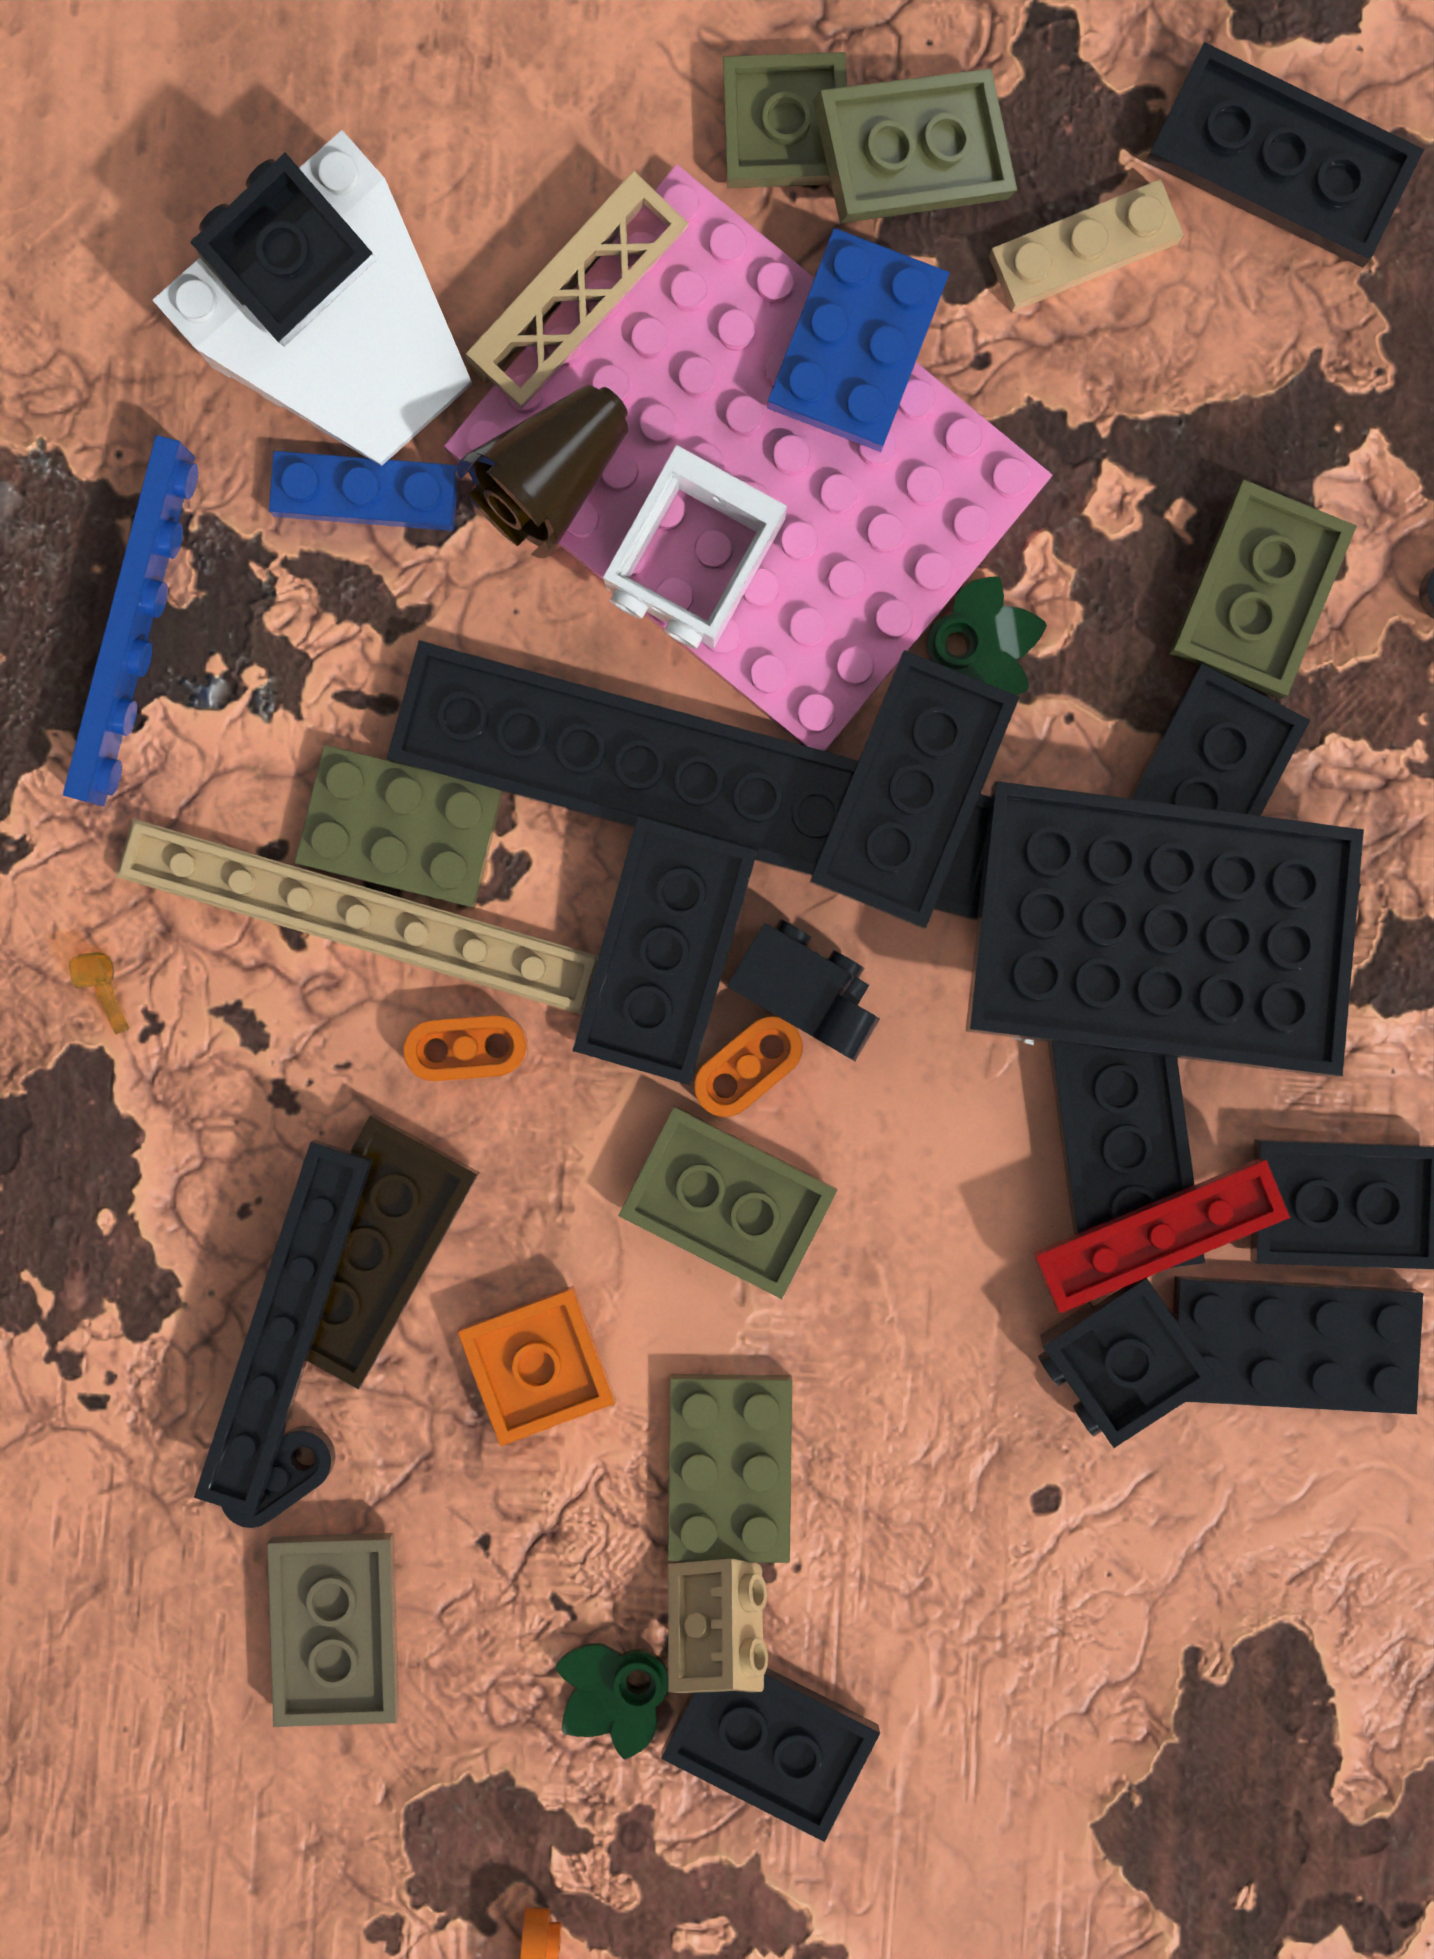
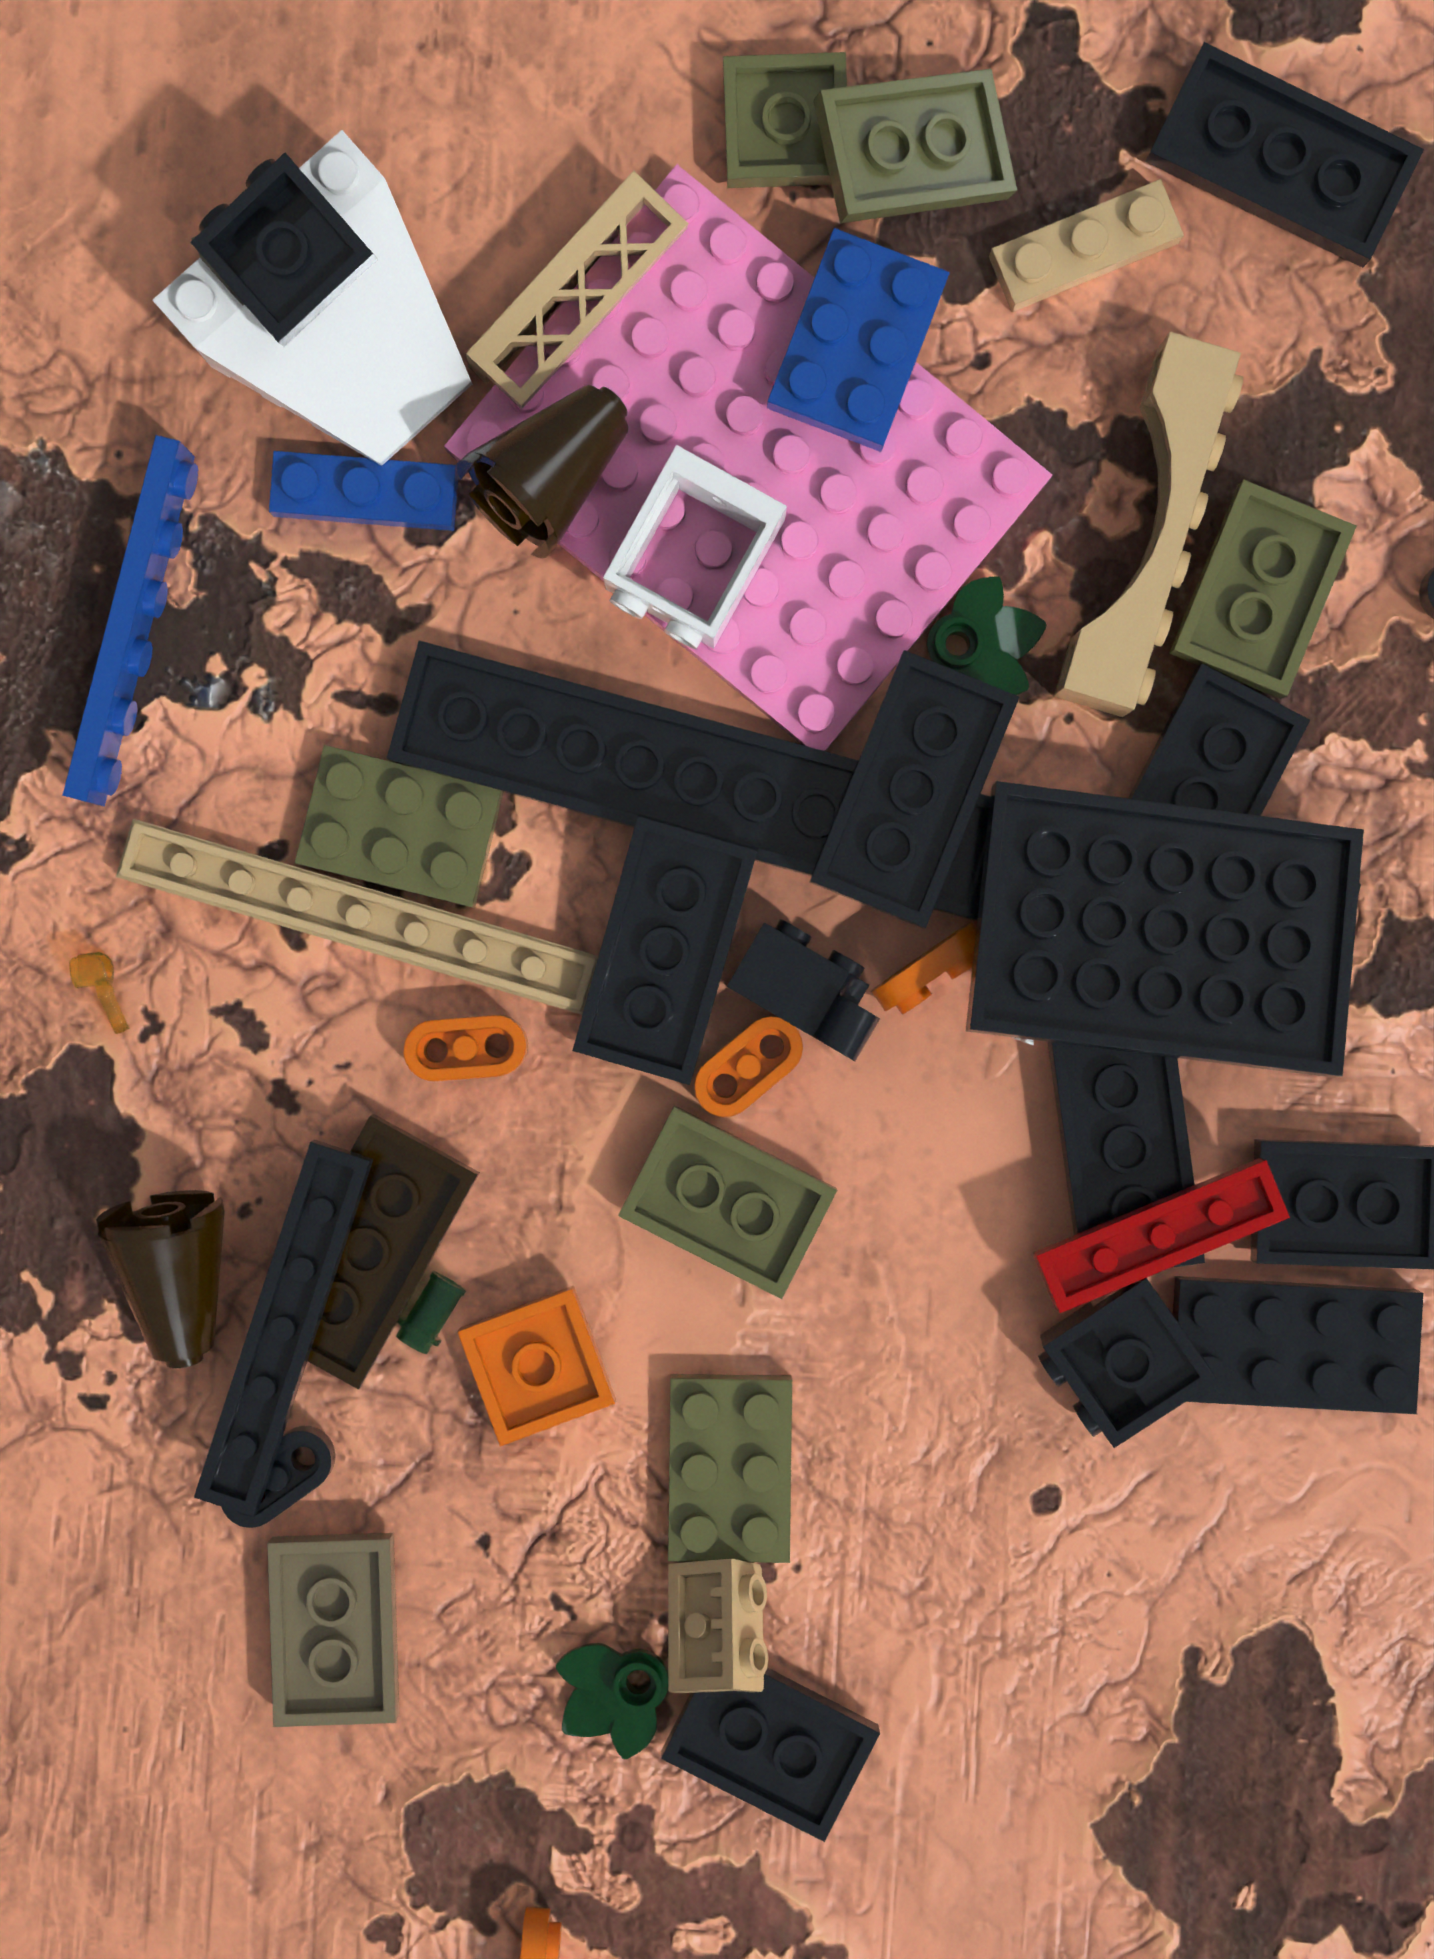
(169, 1269): none -> dark brown cone
(430, 1313): none -> clear green pin
(908, 985): none -> orange plate
(1183, 411): none -> tan arch

